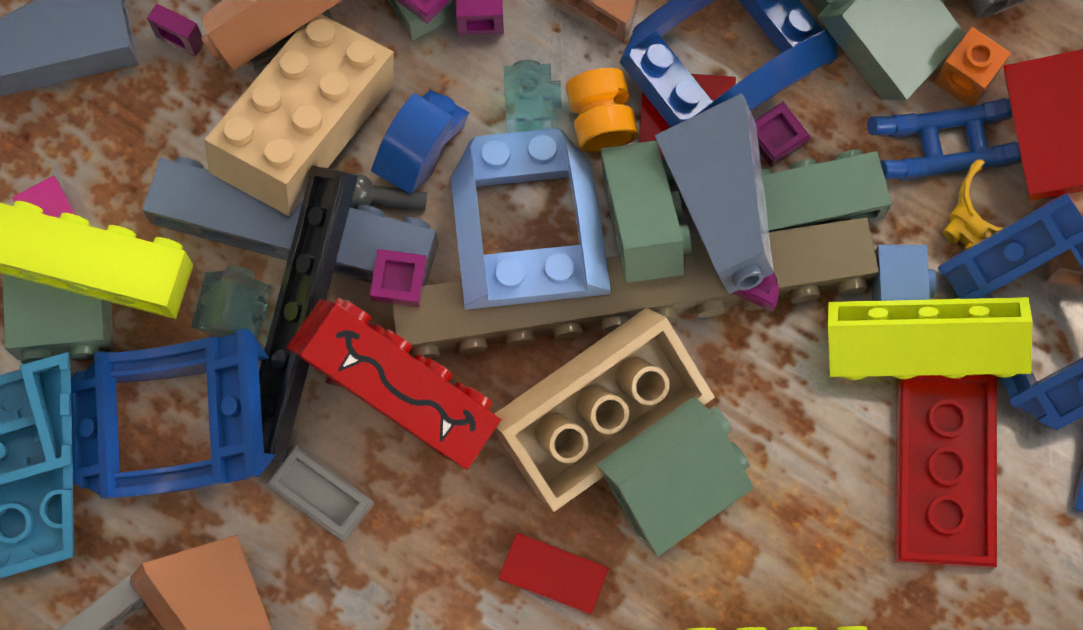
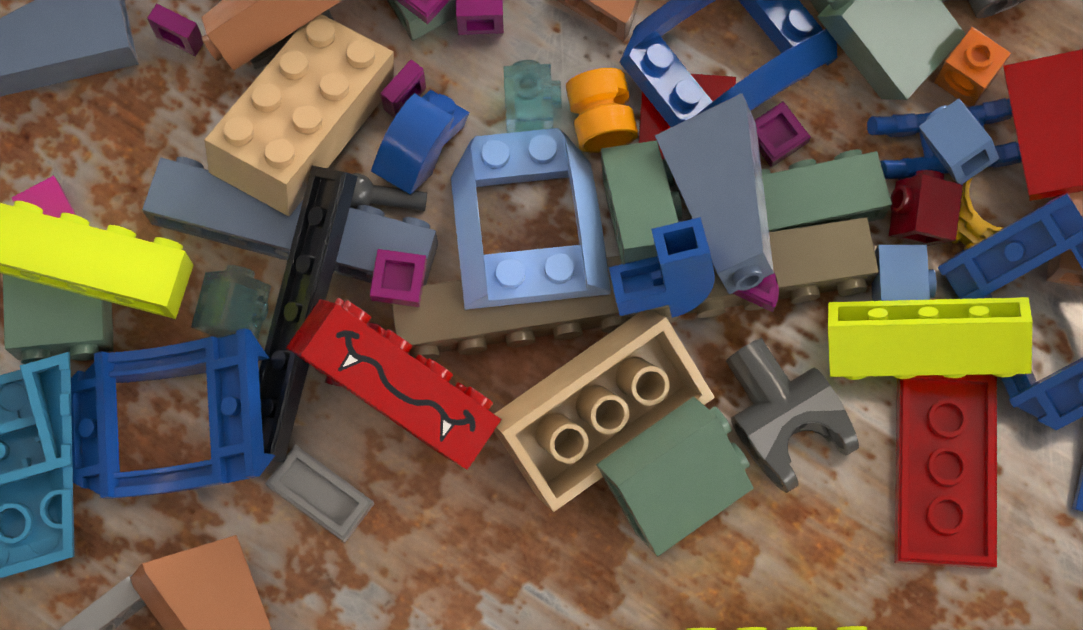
(402, 87): none -> magenta tile
(553, 574): red tile -> none
(675, 277): none -> blue brick
(783, 410): none -> dark grey connector
(925, 209): none -> dark red brick
(958, 141): none -> medium blue brick

